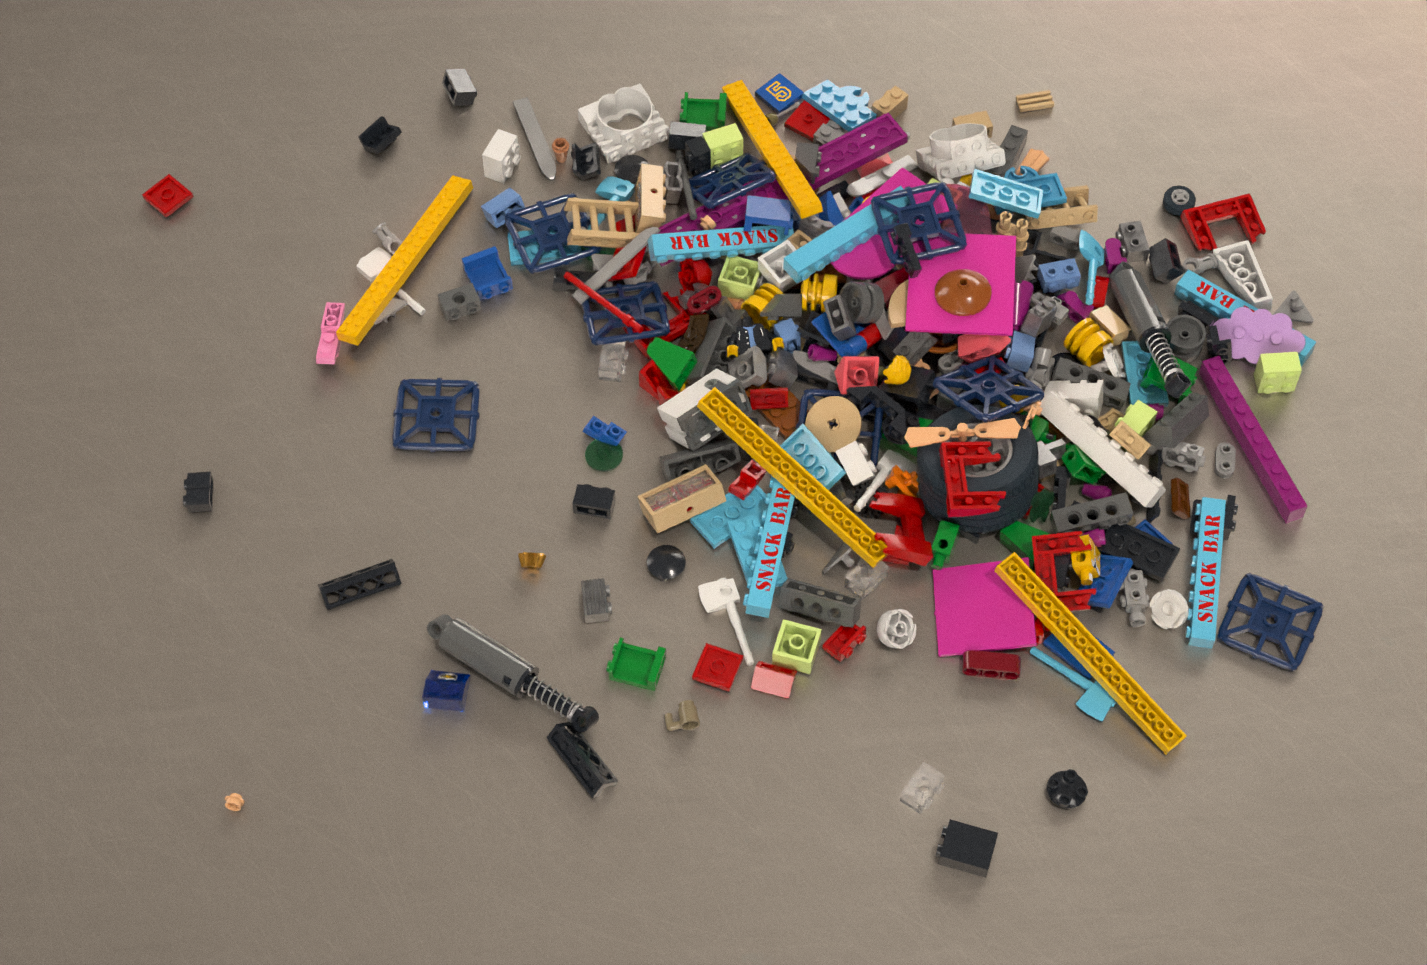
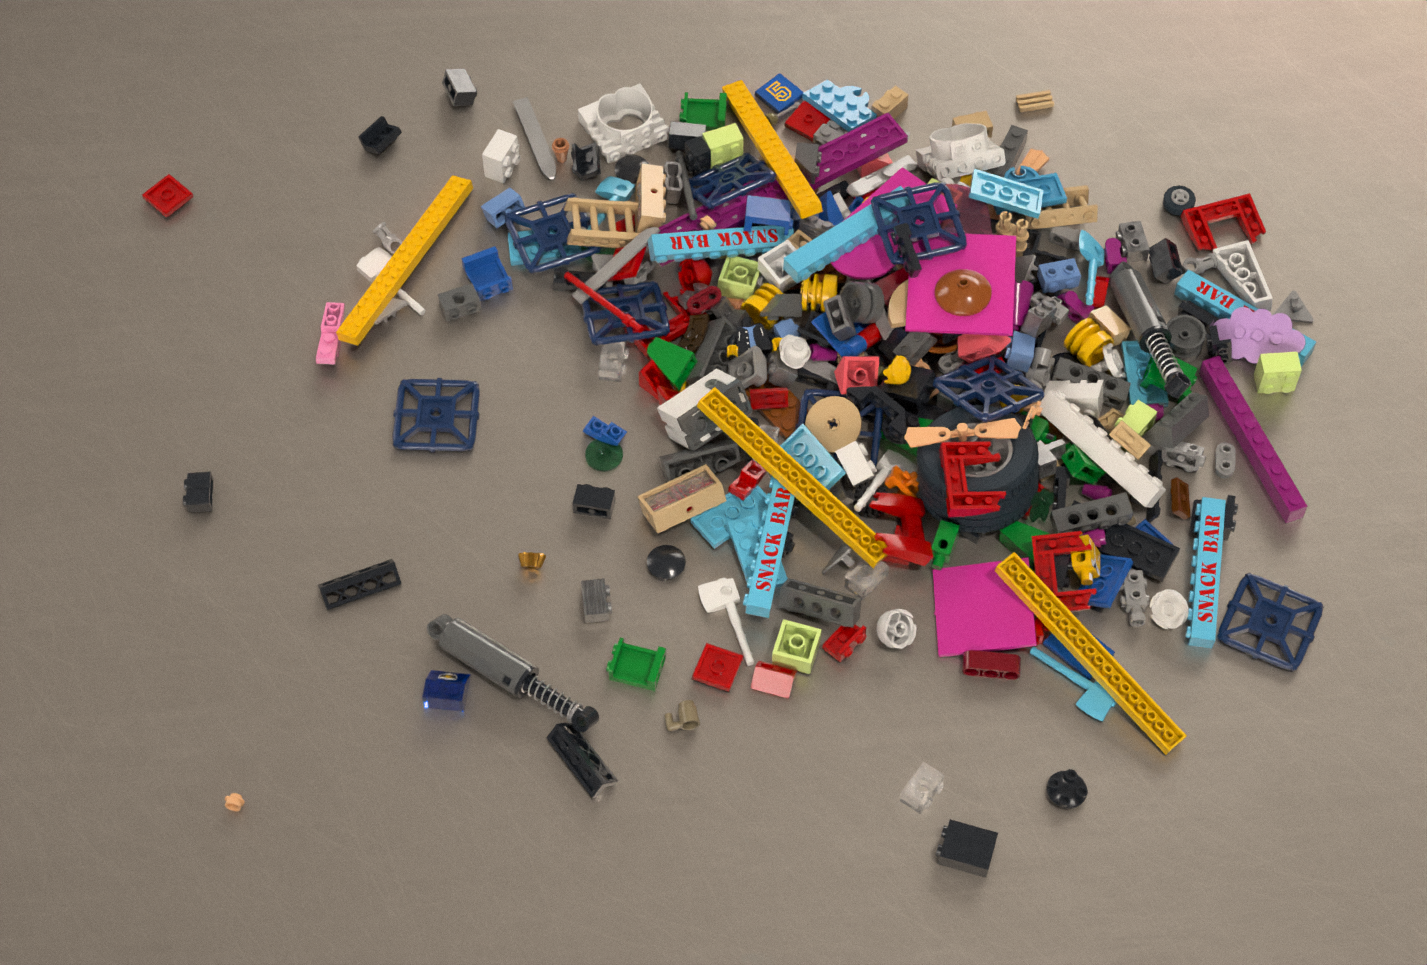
(794, 351): none -> white hair

